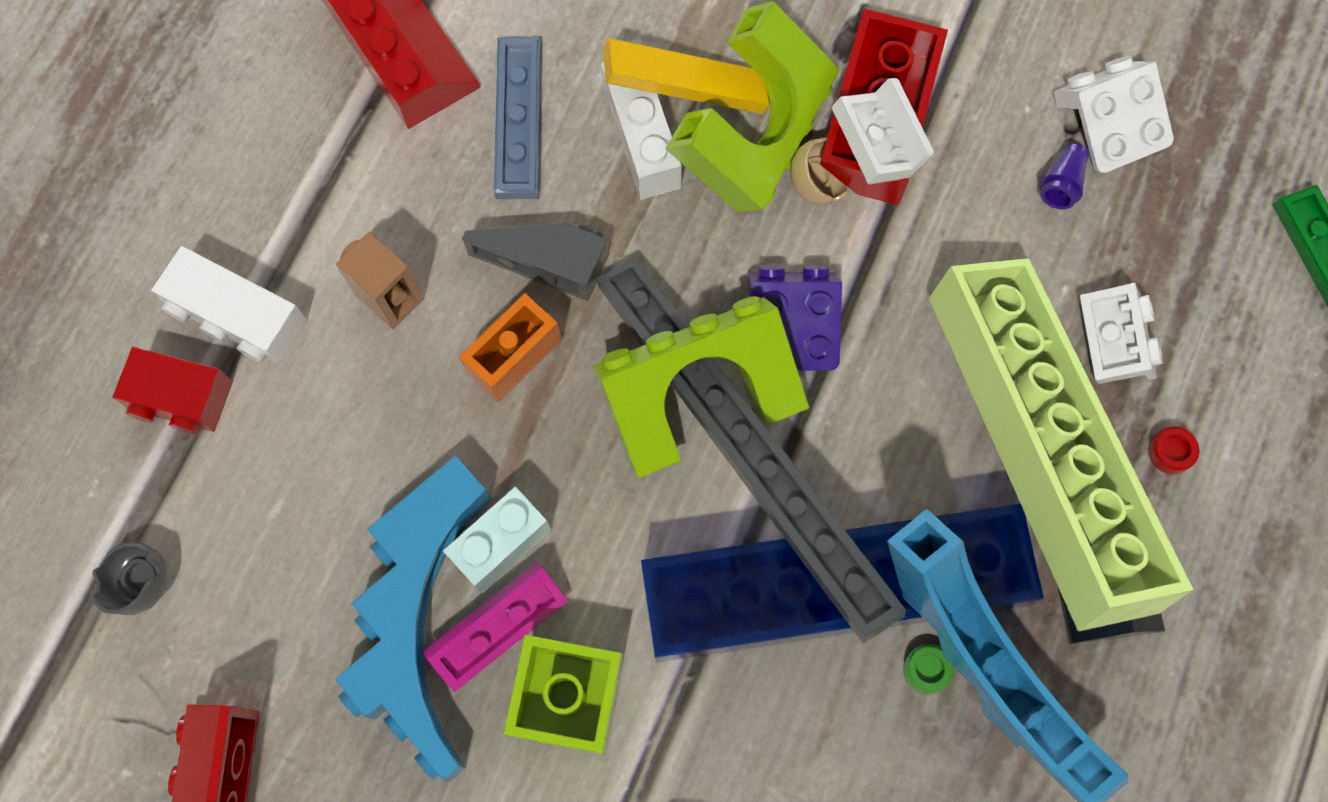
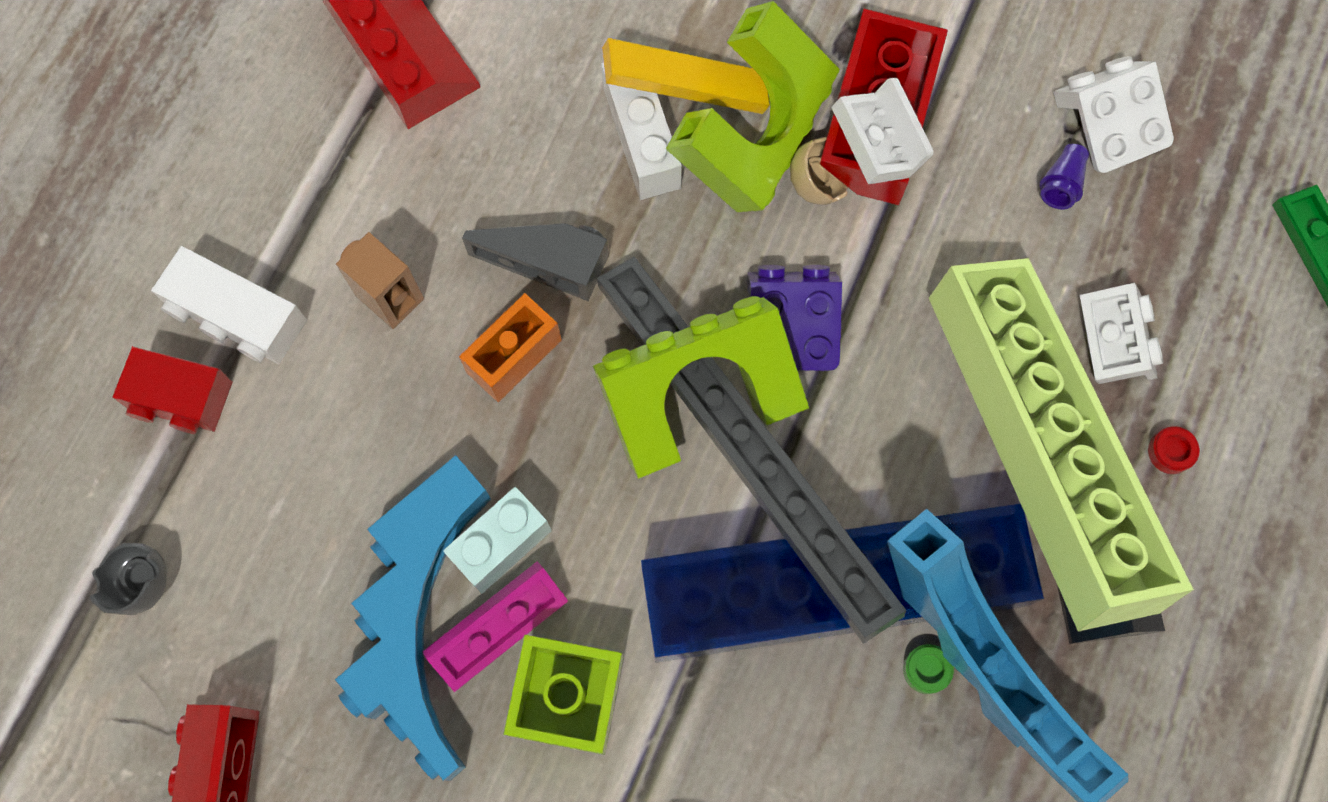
(517, 118): sand blue tile -> none

